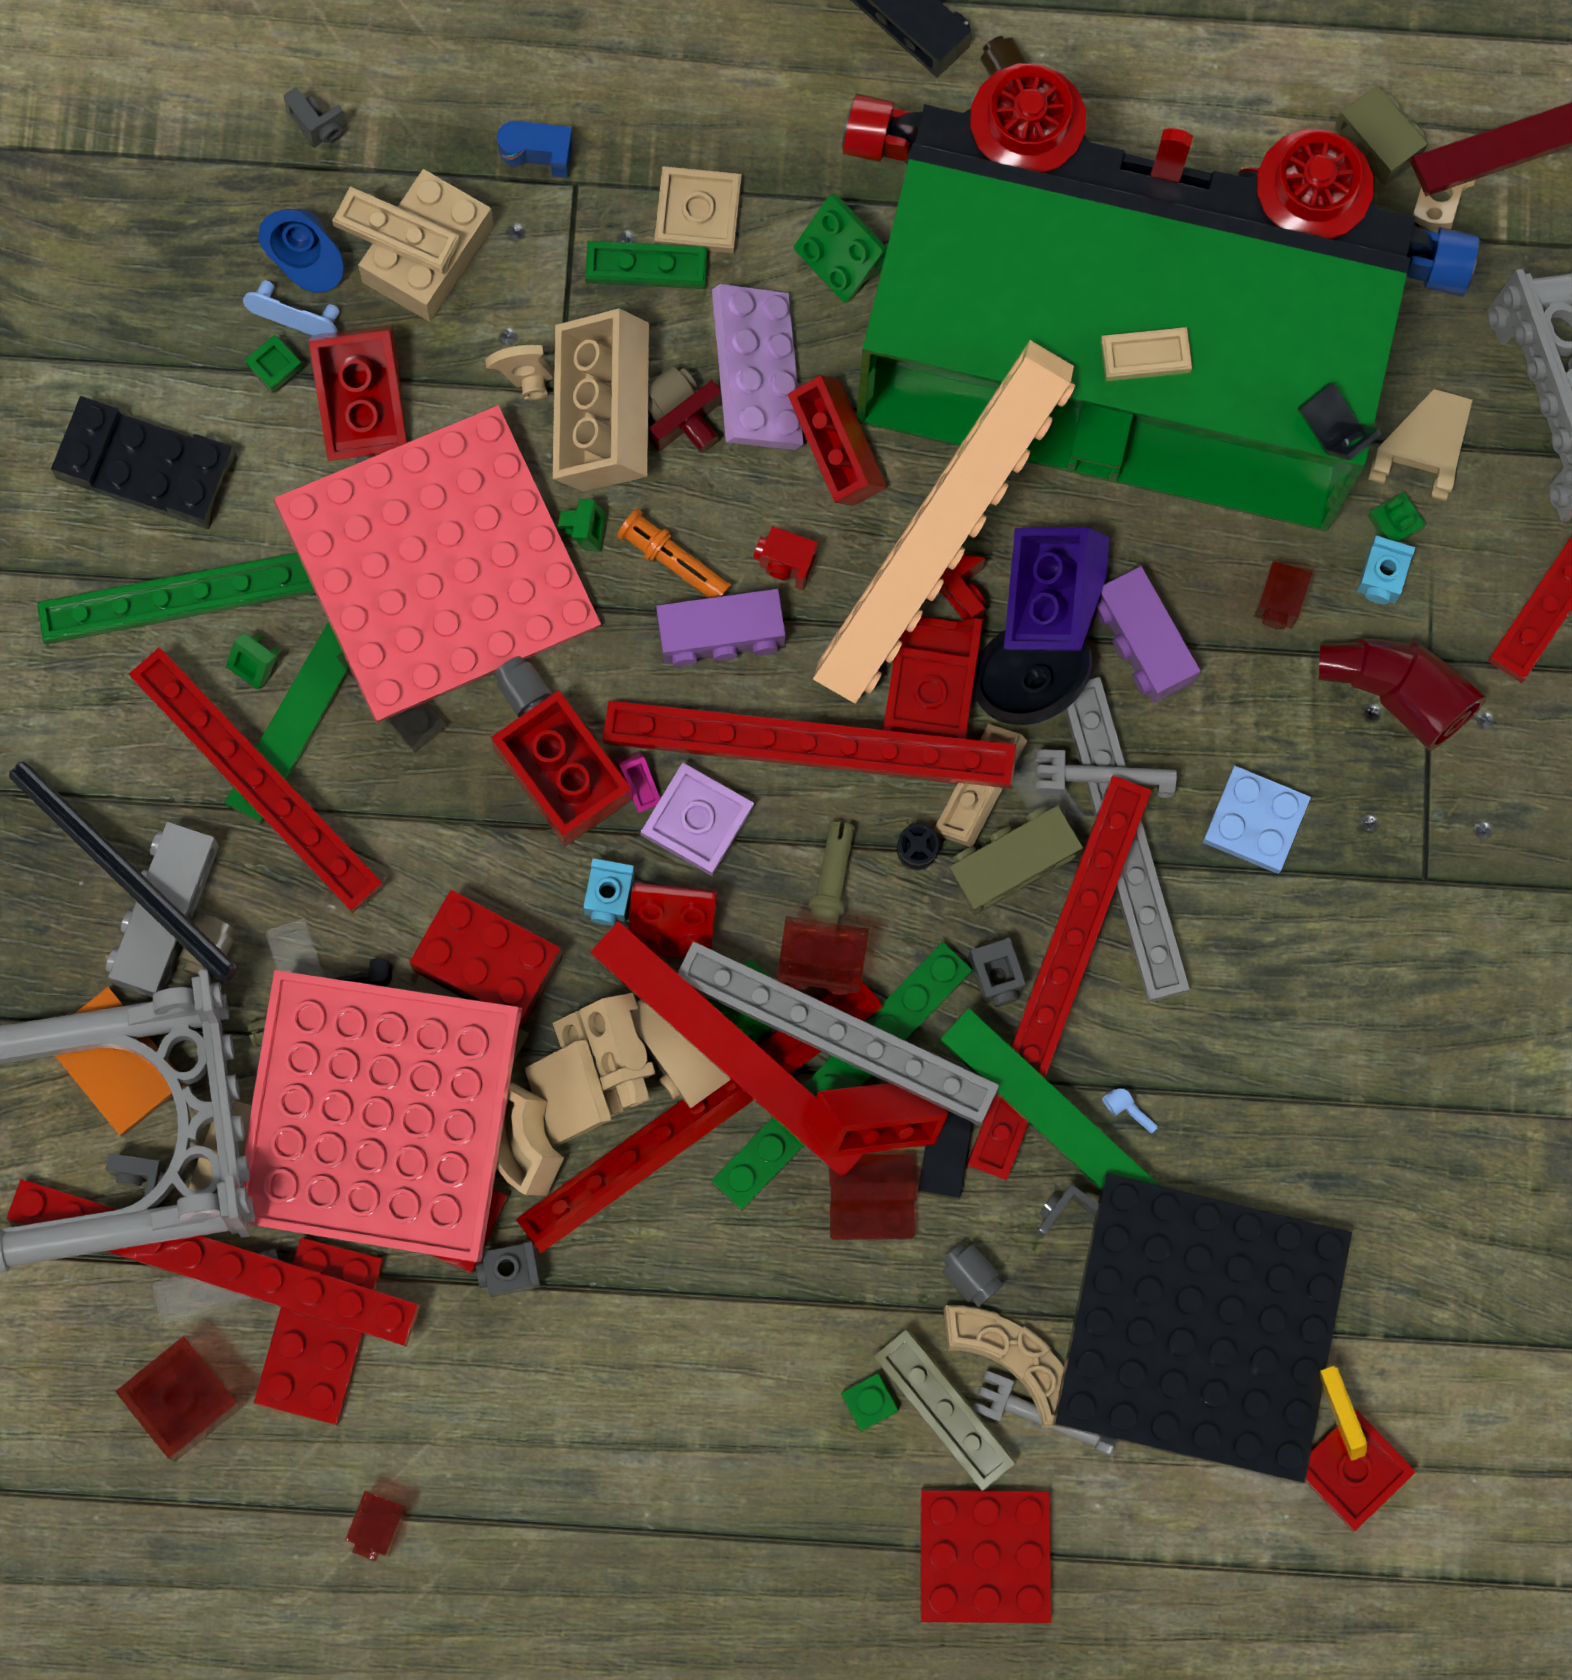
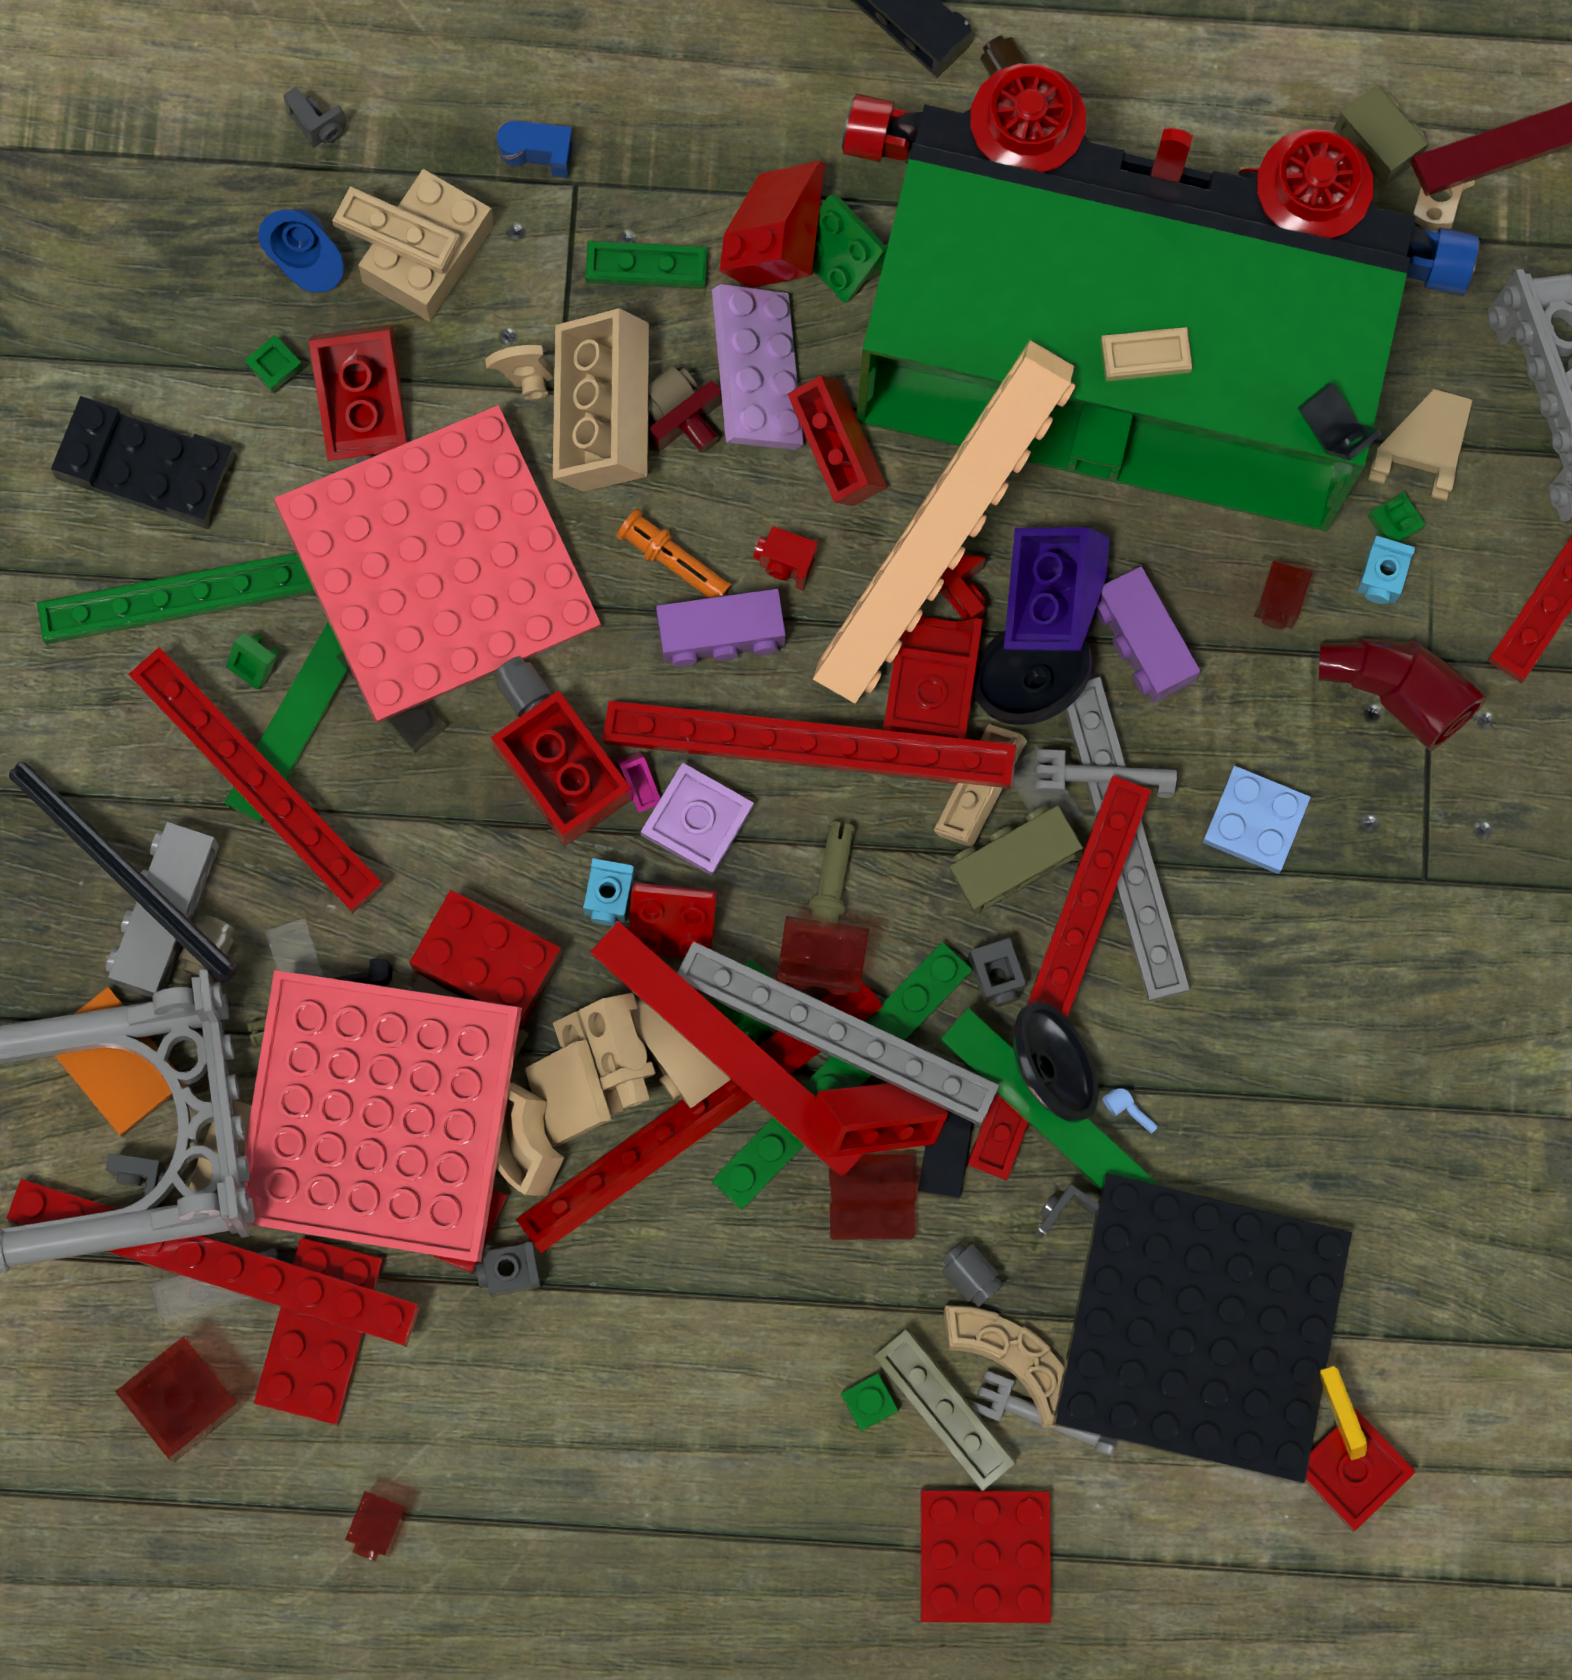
(304, 321): light blue piece -> none
(585, 524): green tile -> none
(698, 208): tan tile -> none
(775, 227): none -> red slope
(921, 839): black wheel -> none
(1055, 1062): none -> black dish

